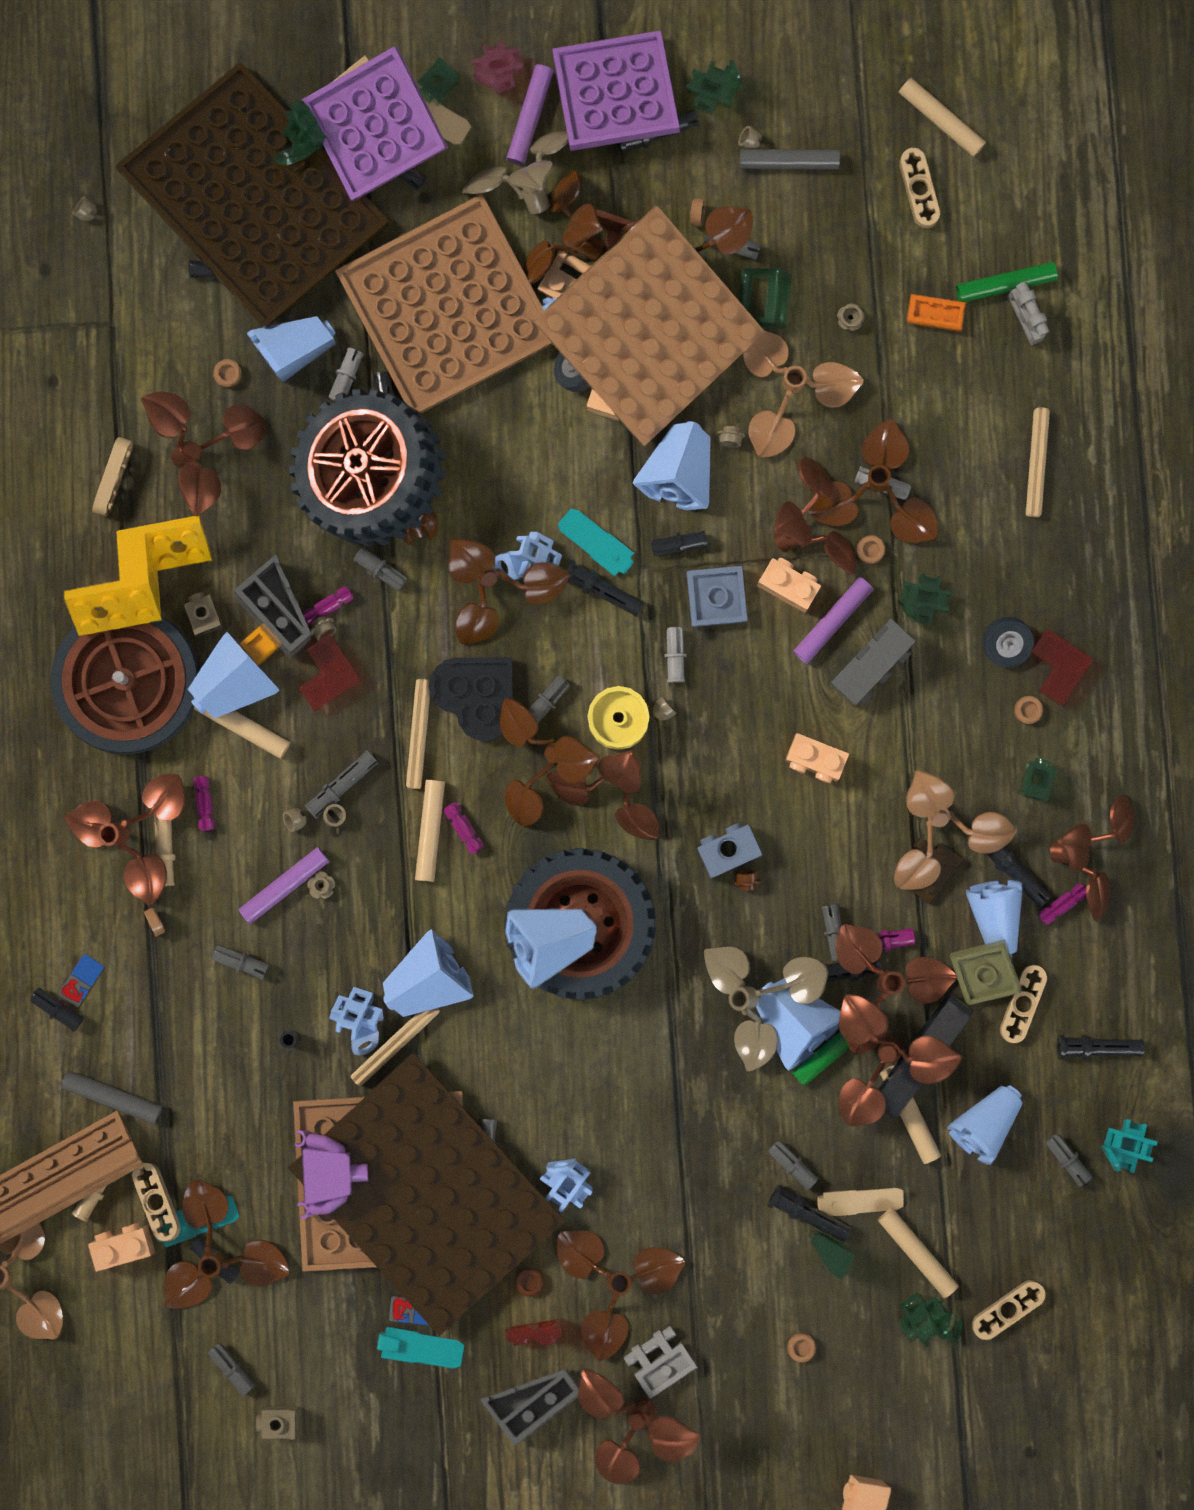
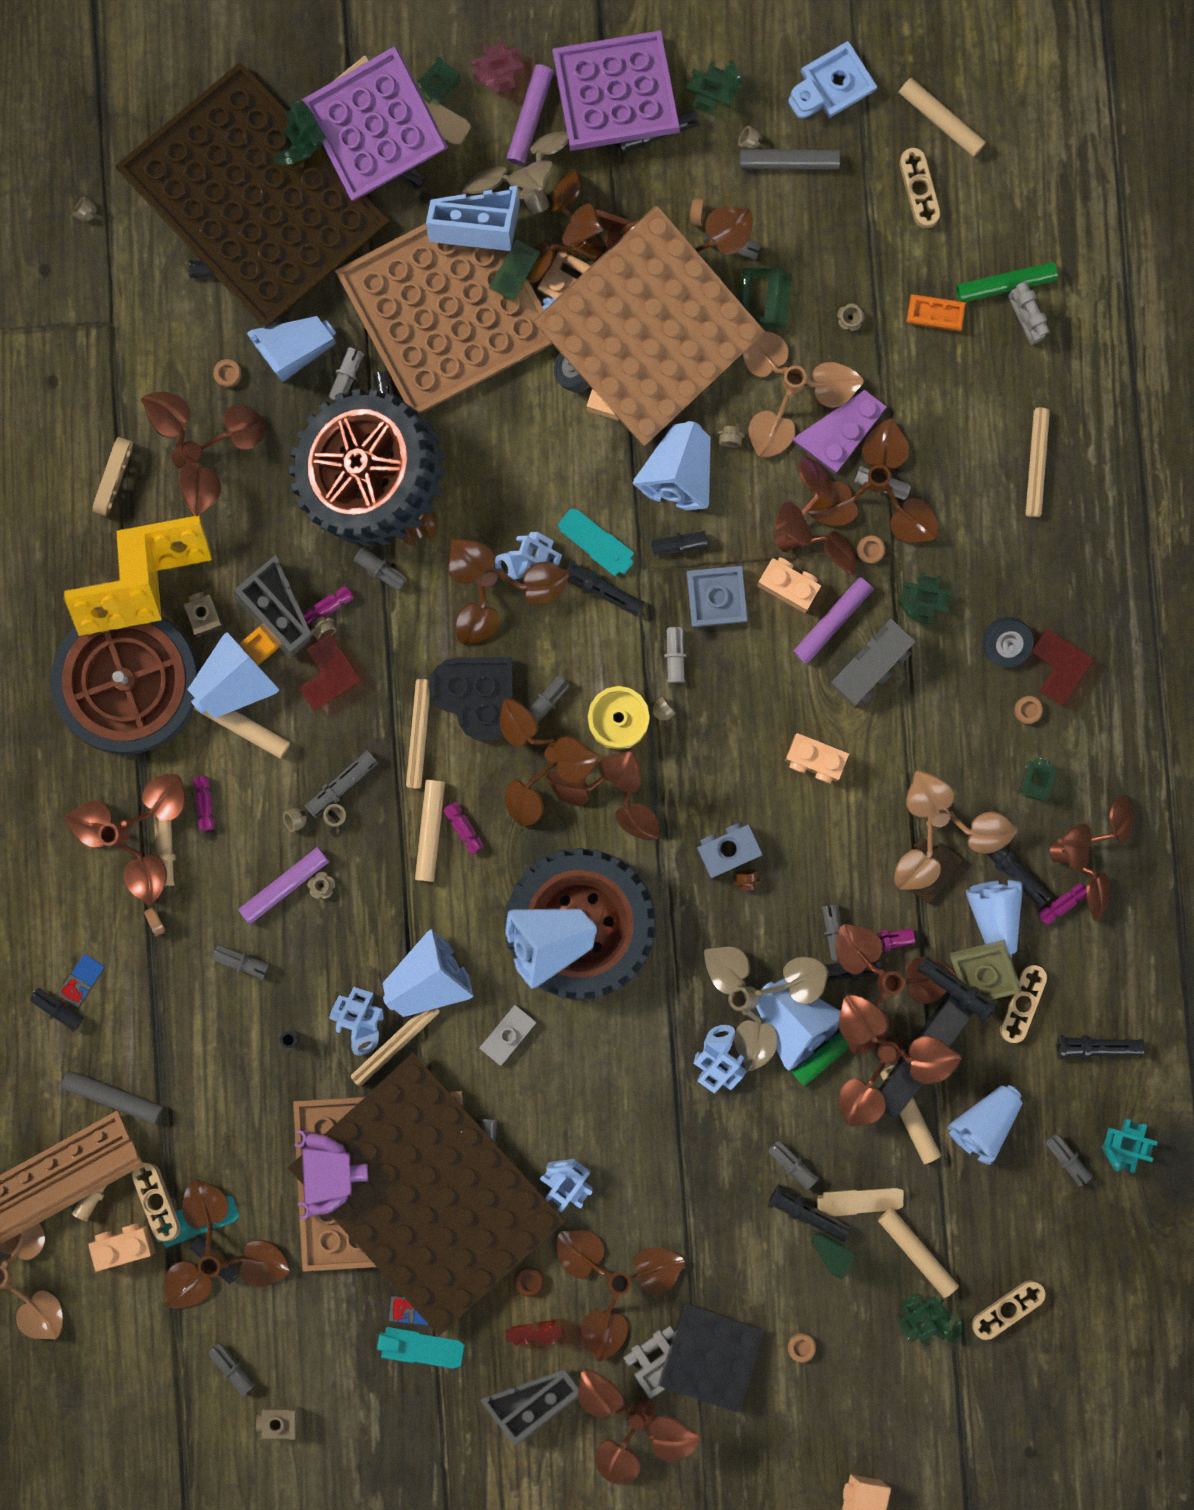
(475, 220): none -> light blue wedge
(507, 1035): none -> light grey plate
(514, 270): none -> clear green plate
(710, 1358): none -> black plate
(717, 1050): none -> light blue piece
(822, 92): none -> light blue plate
(841, 431): none -> medium lavender wing
(969, 996): none -> black pin

